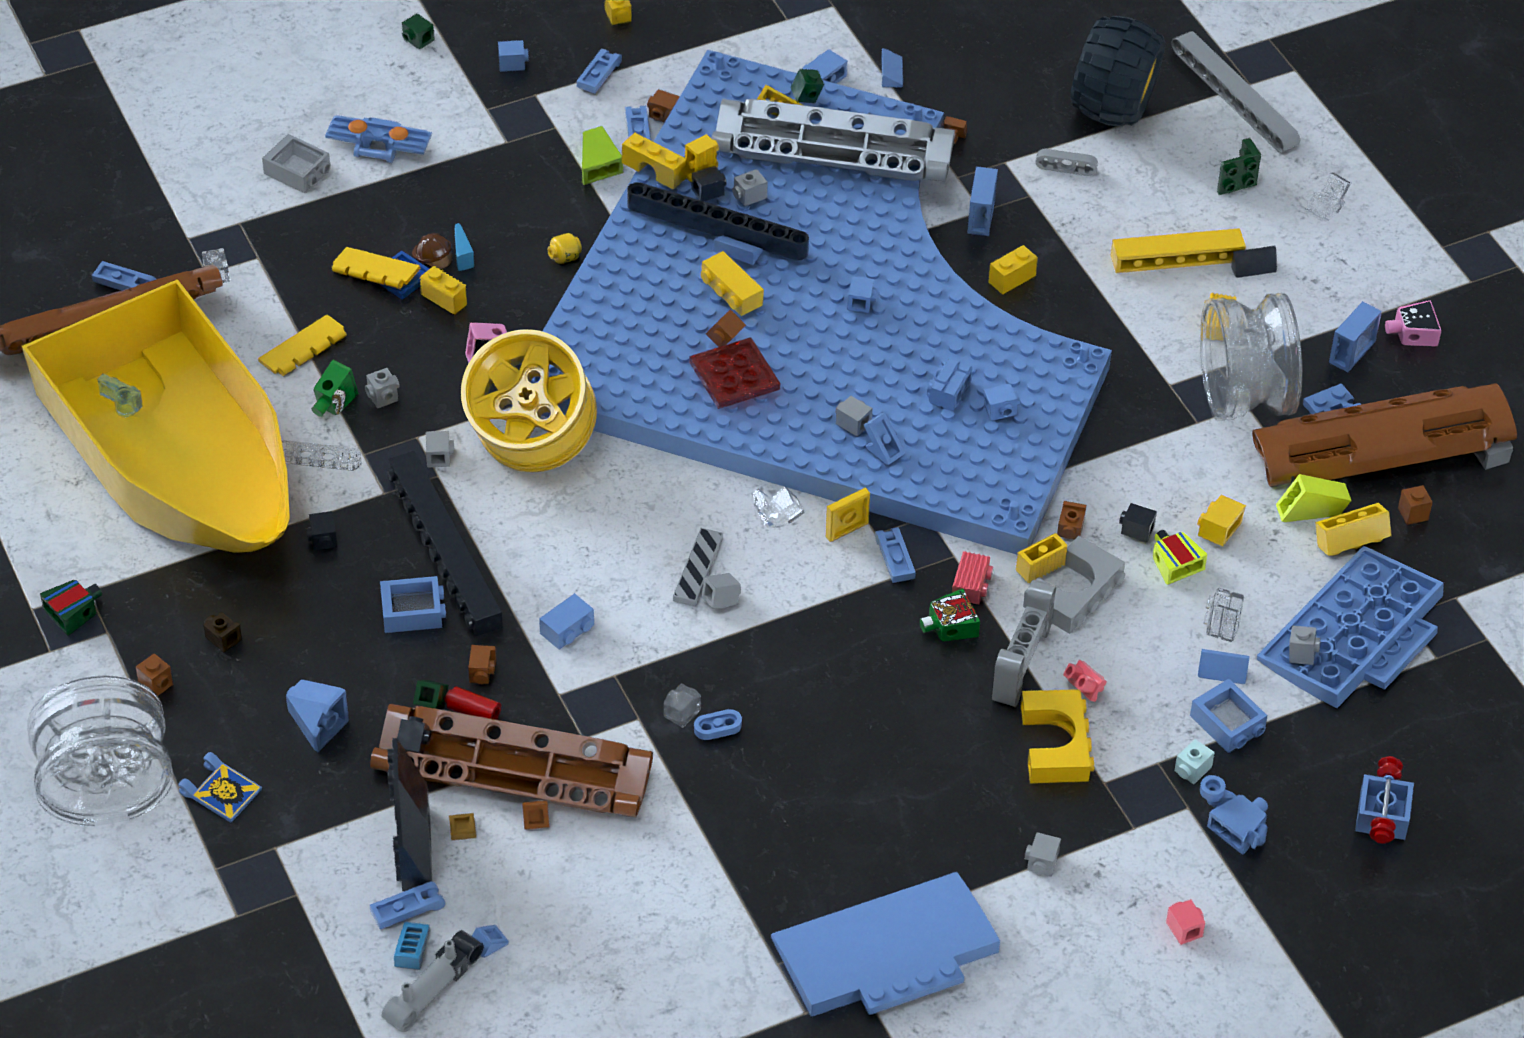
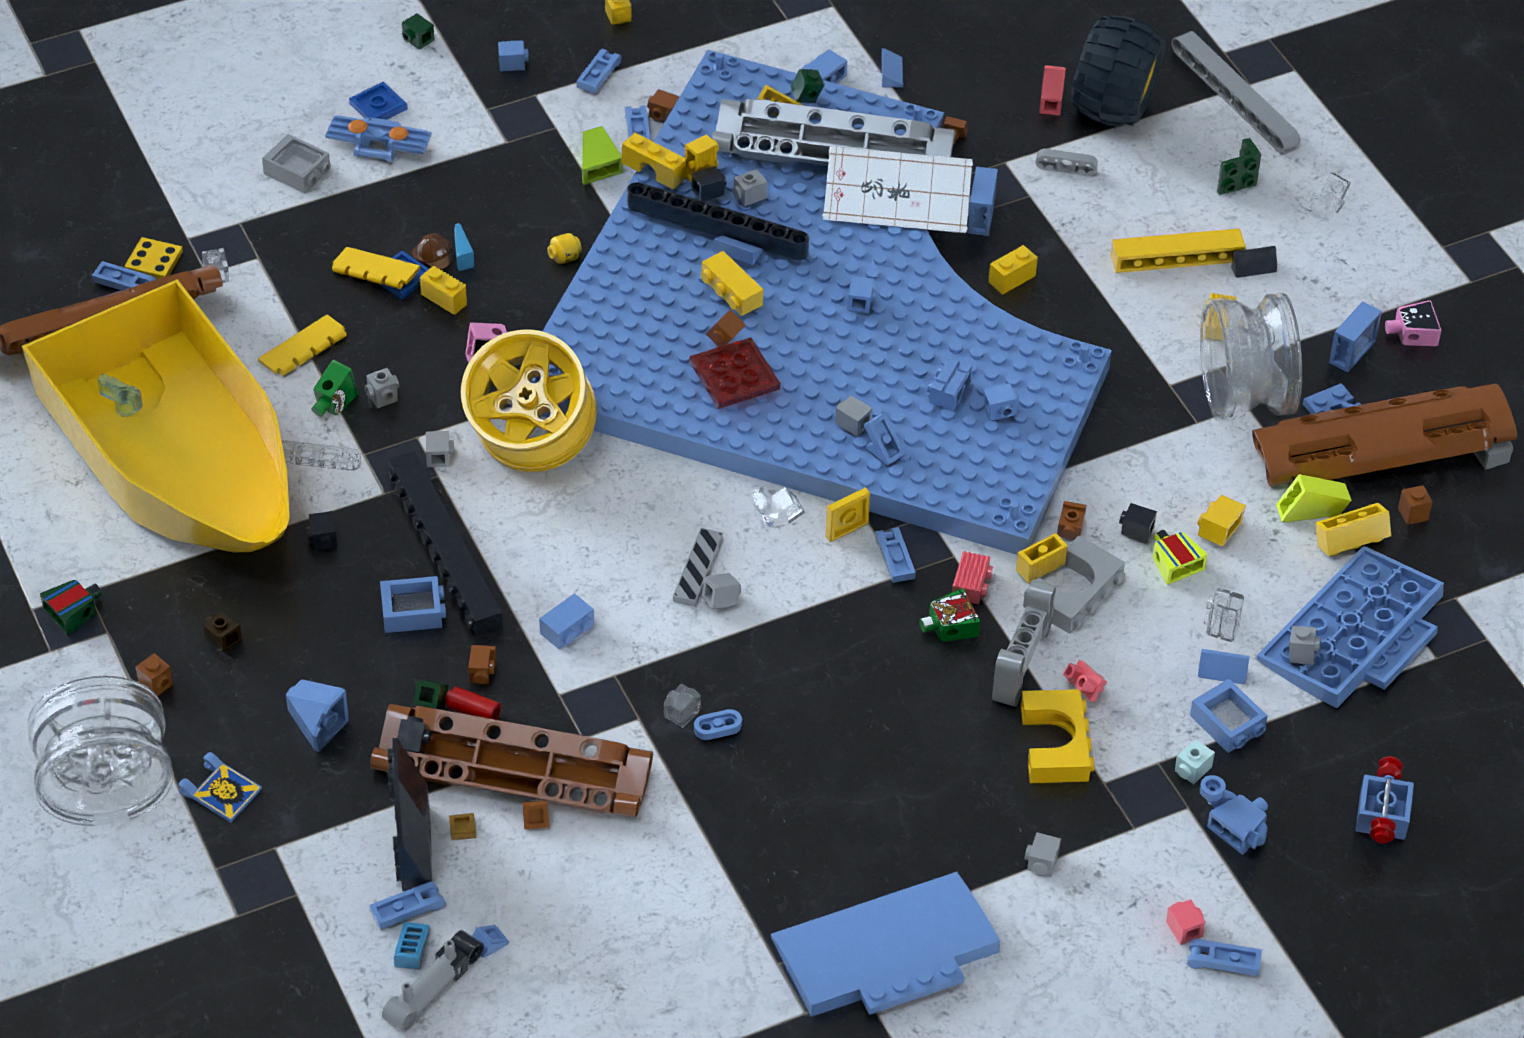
(154, 258): none -> yellow tile
(378, 102): none -> blue tile
(897, 189): none -> clear piece
(1052, 90): none -> coral slope
(1224, 957): none -> medium blue plate

